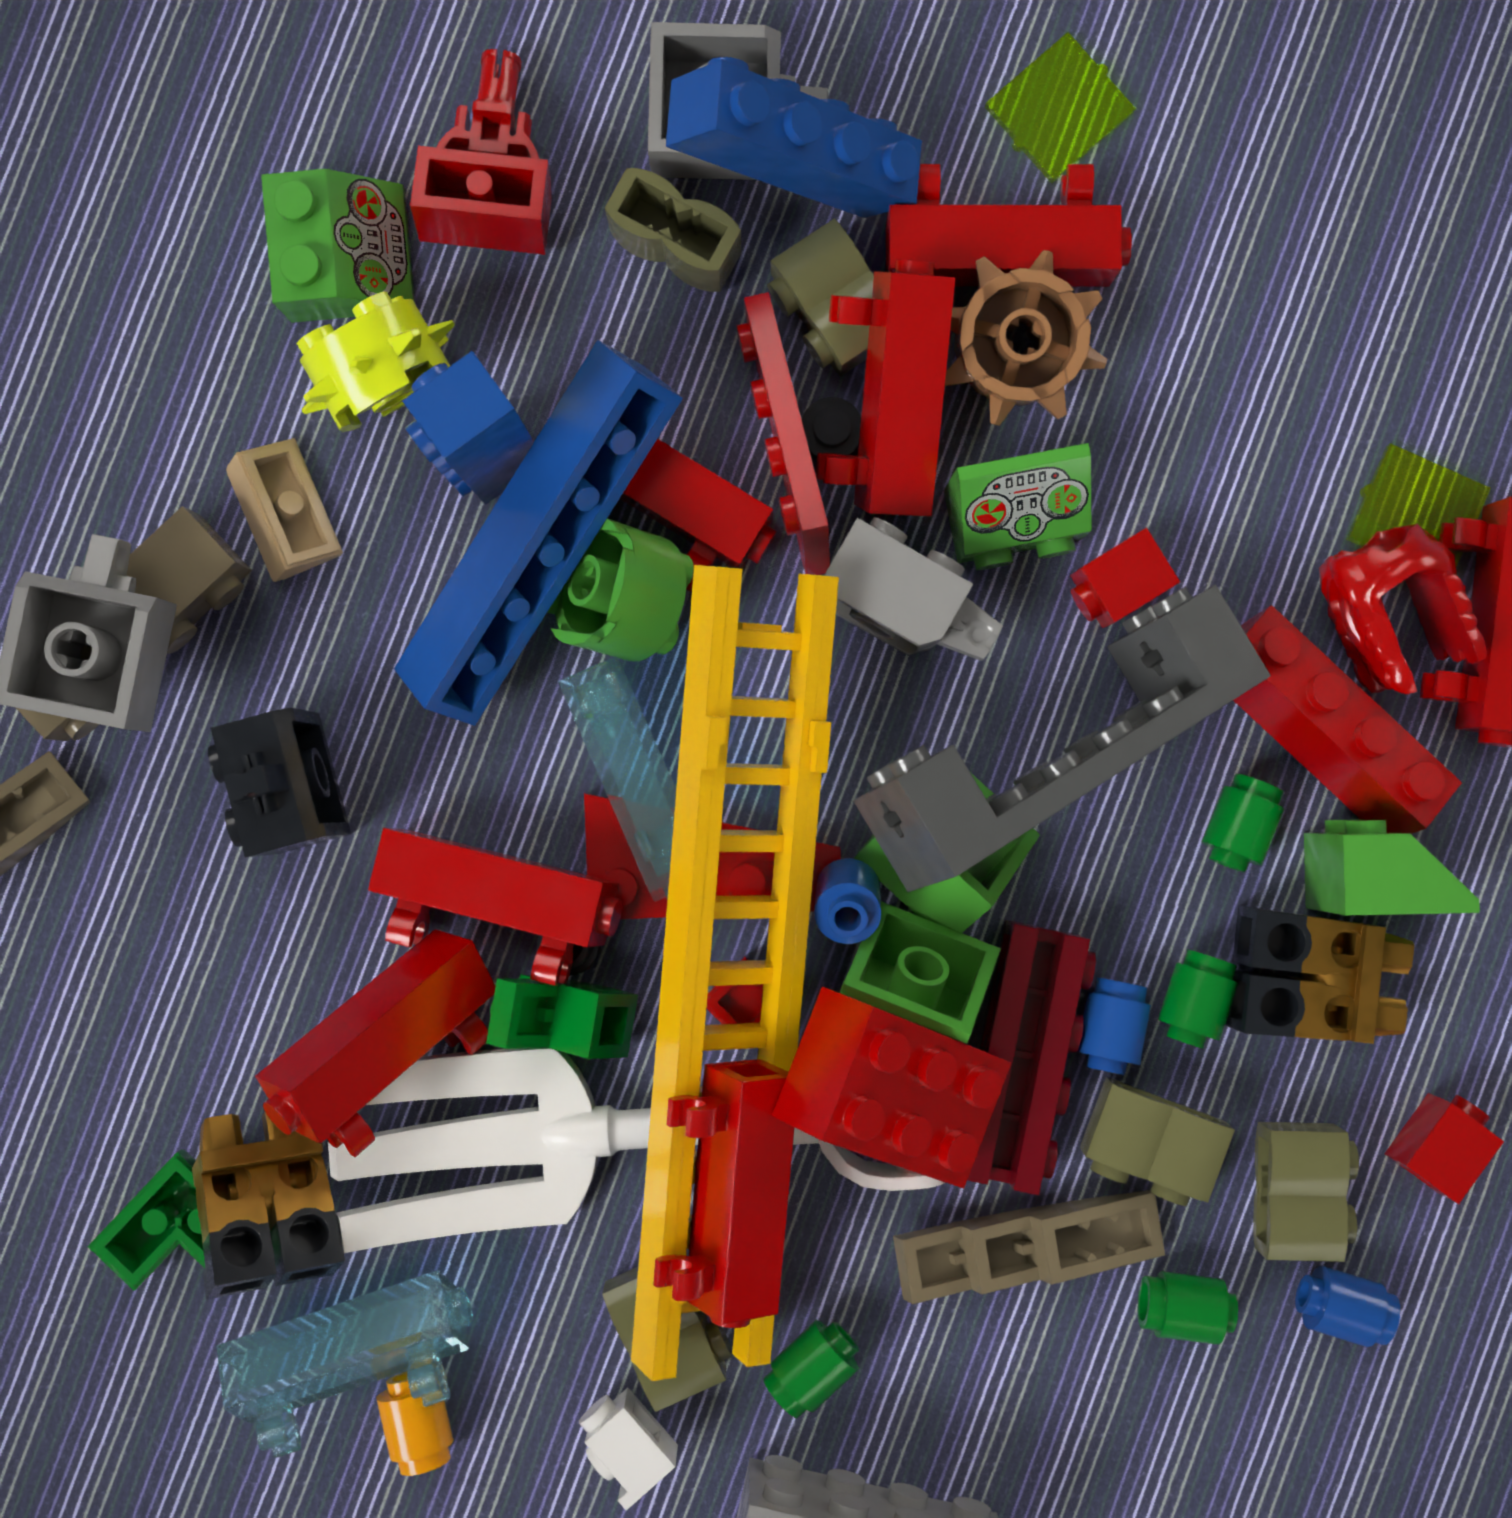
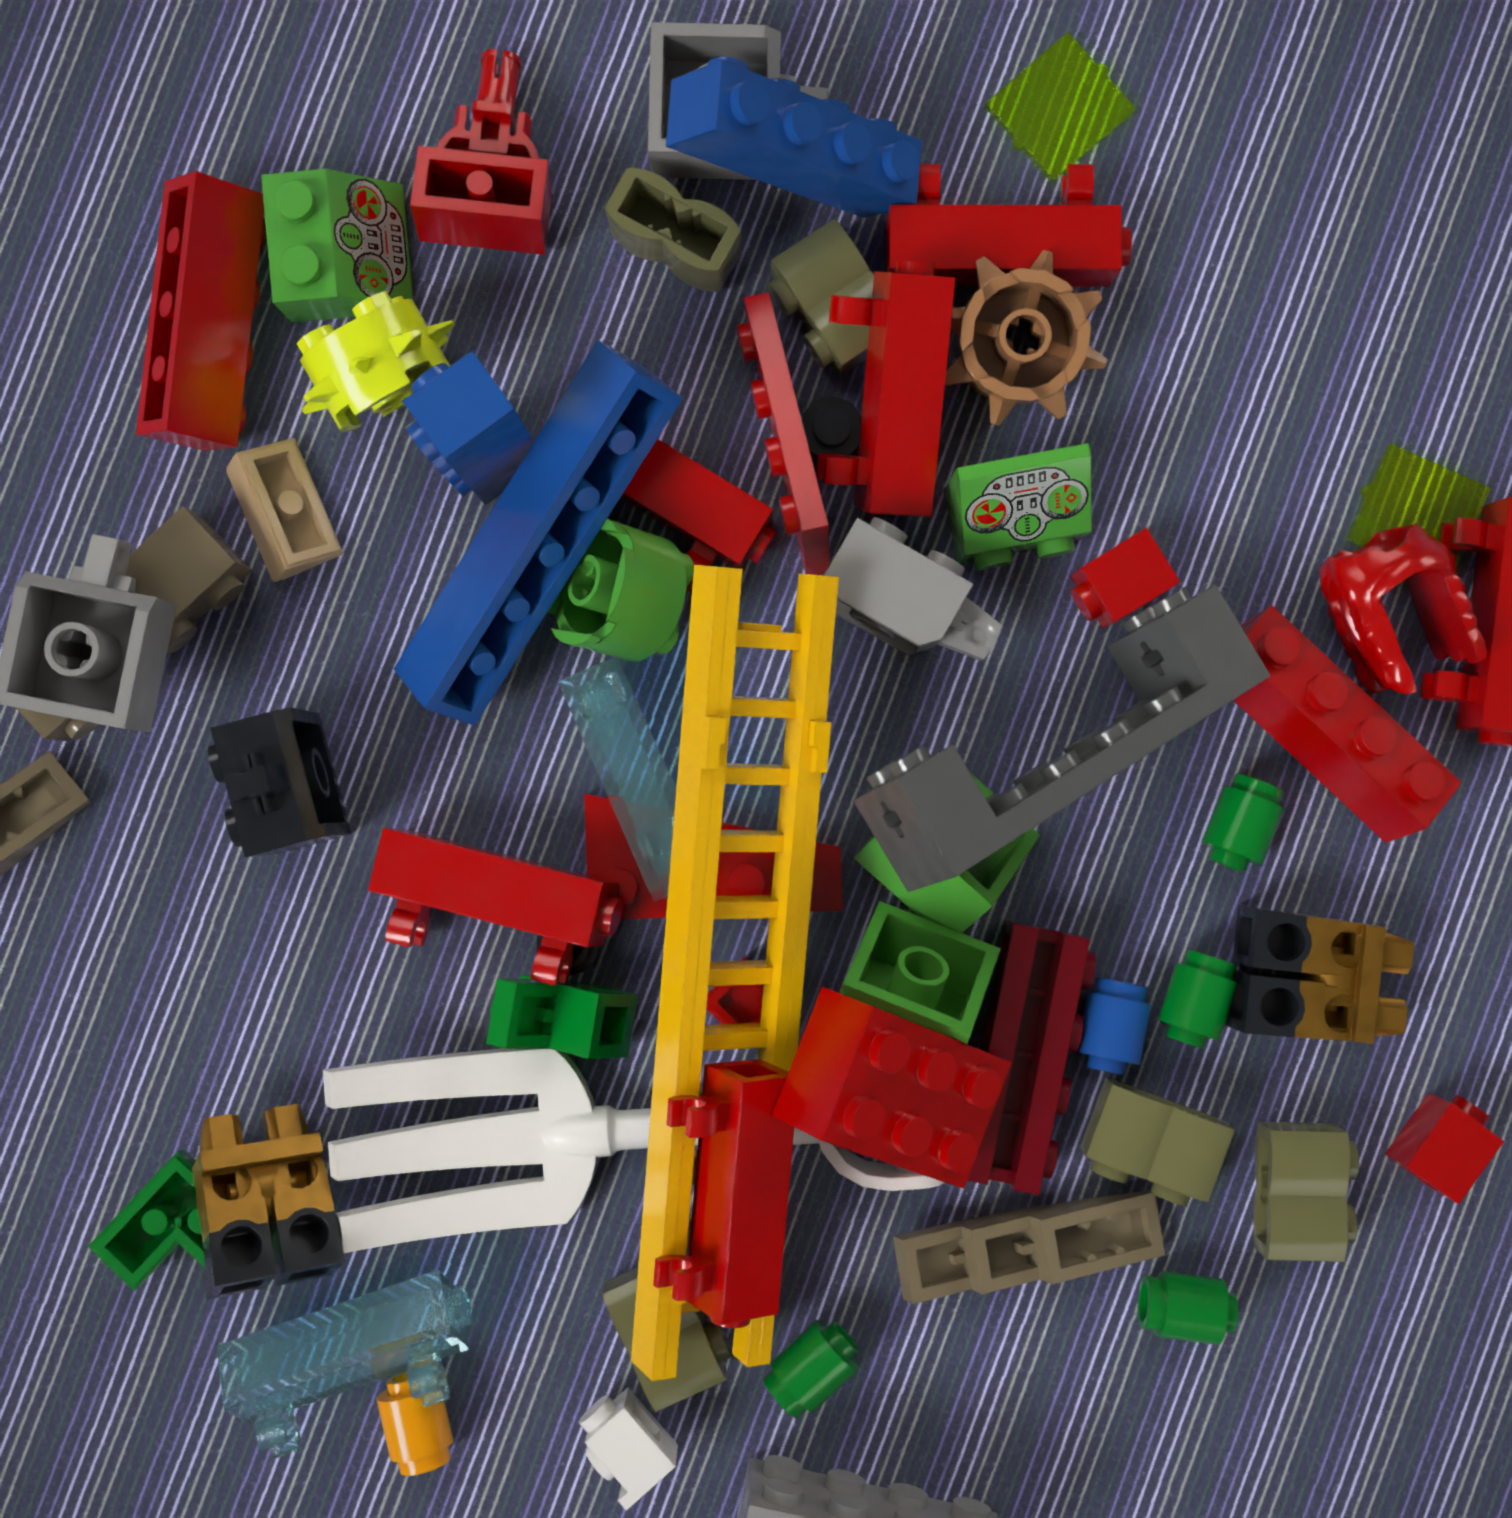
(201, 313): none -> red brick
(376, 1038): red brick -> none
(847, 901): blue brick -> none
(1348, 1307): blue brick -> none
(1374, 872): bright green slope -> none

